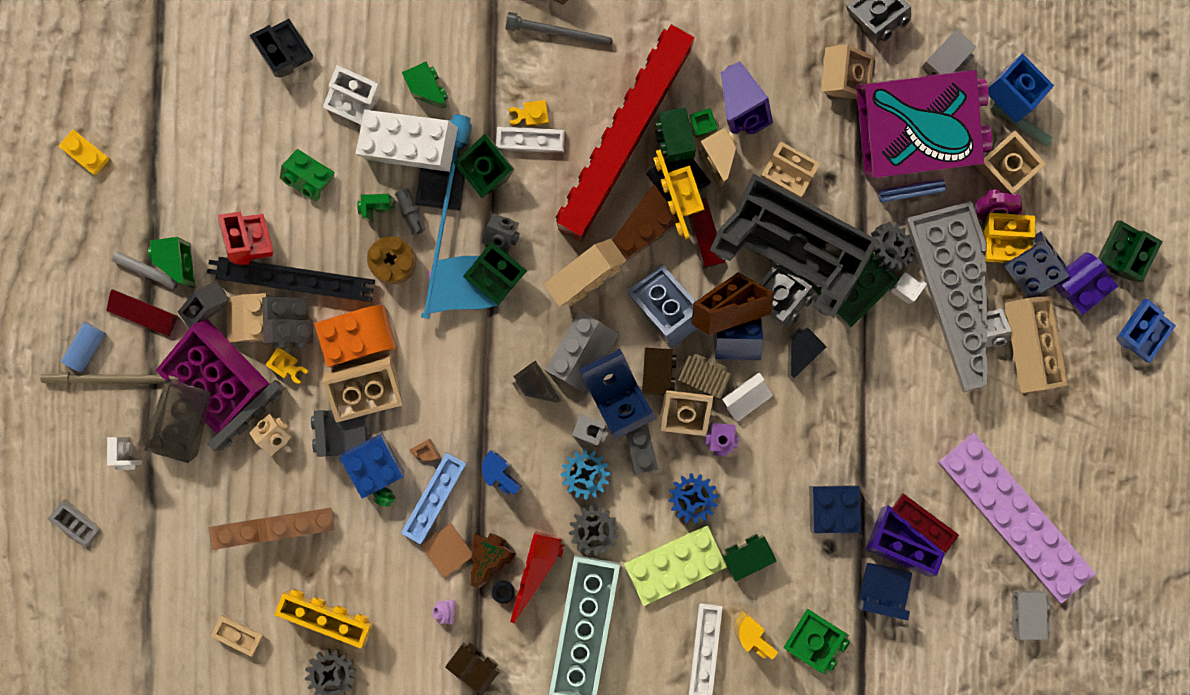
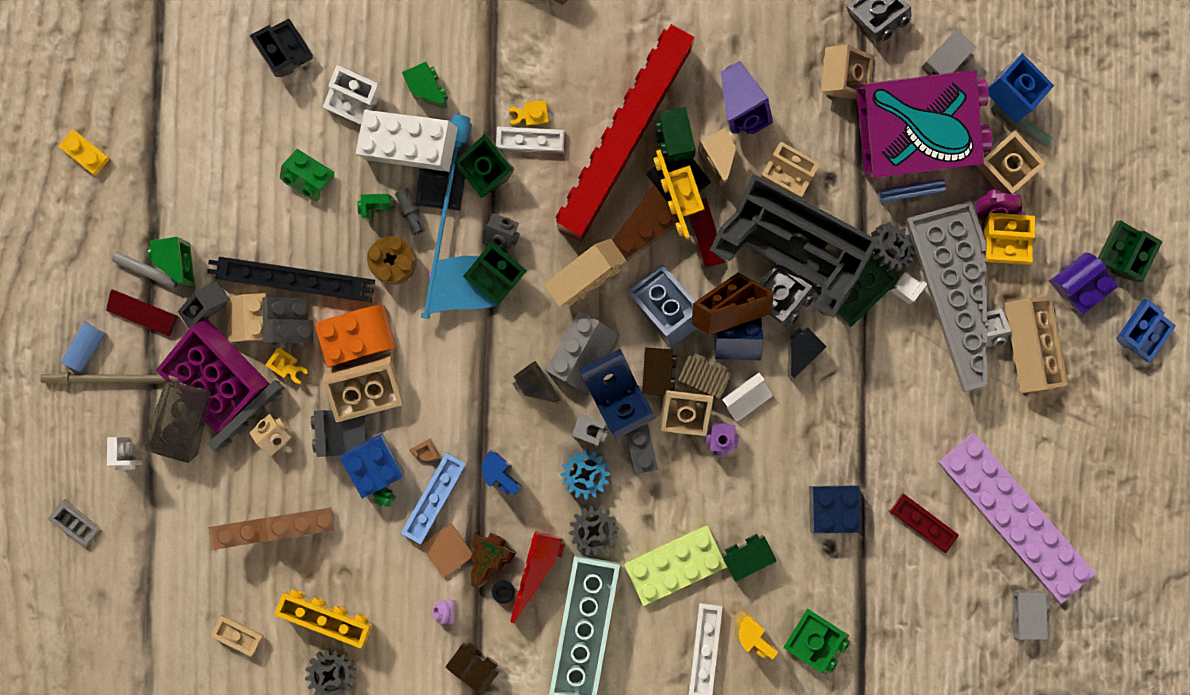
(245, 237): red brick -> none
(516, 22): dark grey piece -> none
(696, 487): blue gear -> none
(703, 122): green plate -> none
(885, 591): dark blue bracket -> none
(901, 543): dark purple wedge -> none
(1037, 267): dark blue bracket -> none

